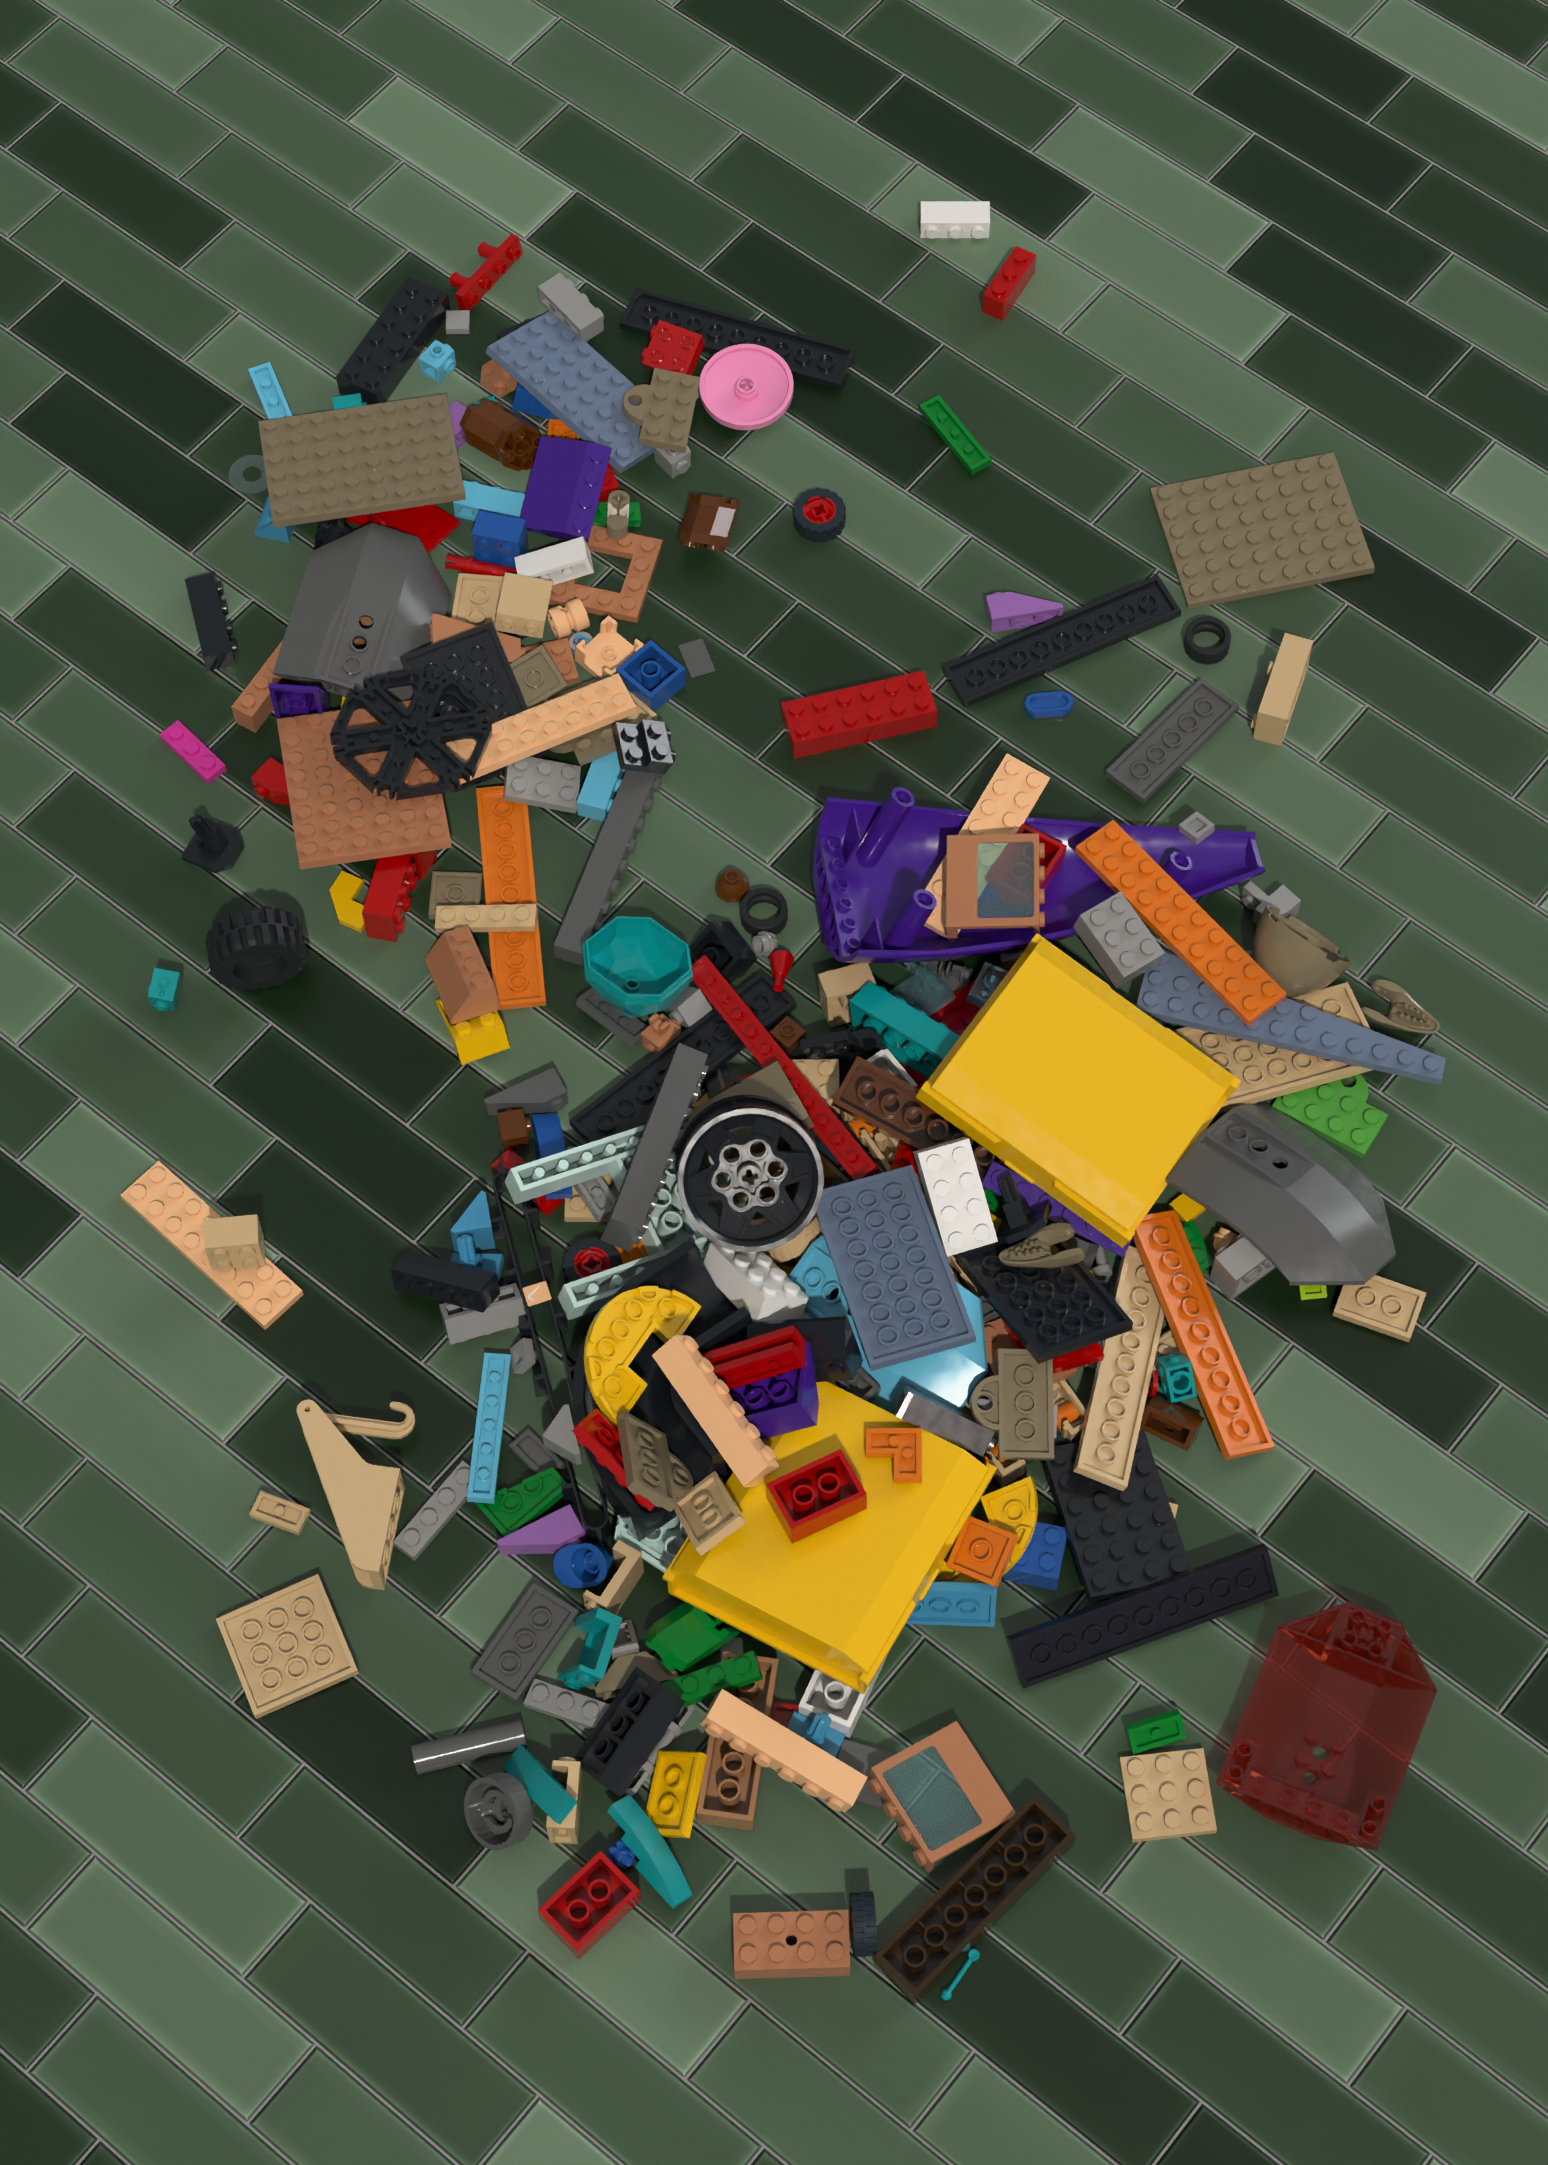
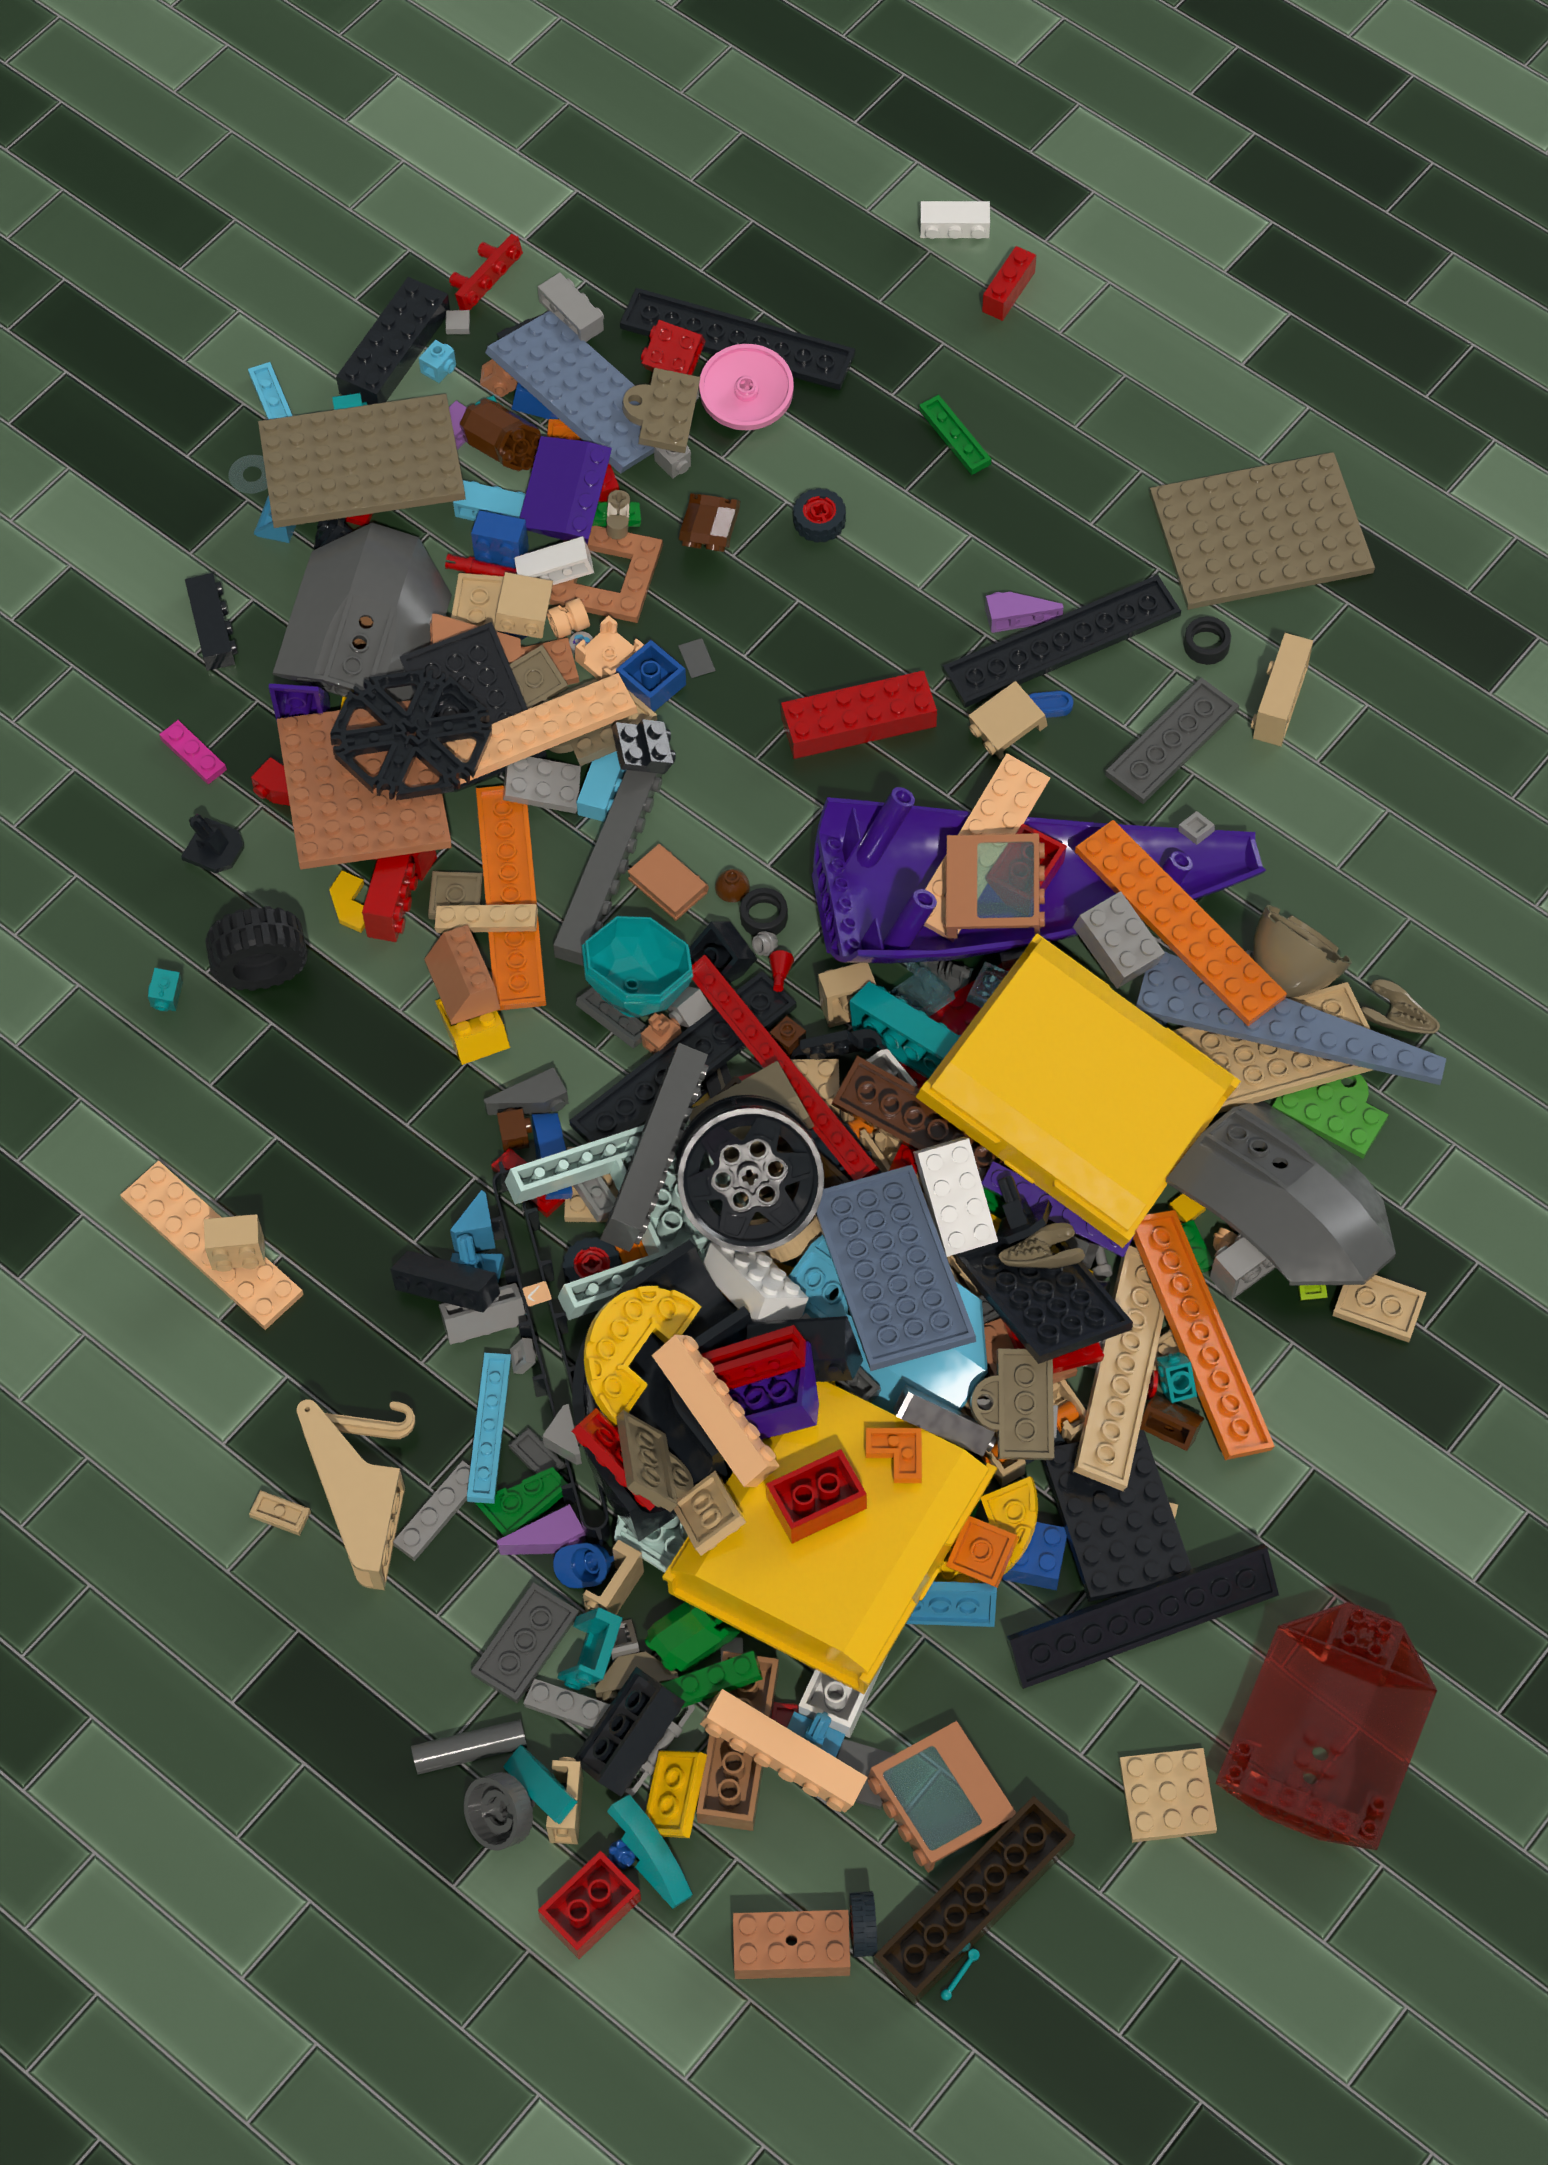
(255, 701): nougat brick -> none
(287, 1646): tan plate -> none
(426, 522): red door -> none
(667, 882): none -> nougat piece
(1006, 719): none -> tan panel
(1155, 1731): green plate -> none
(1257, 900): light grey brick -> none

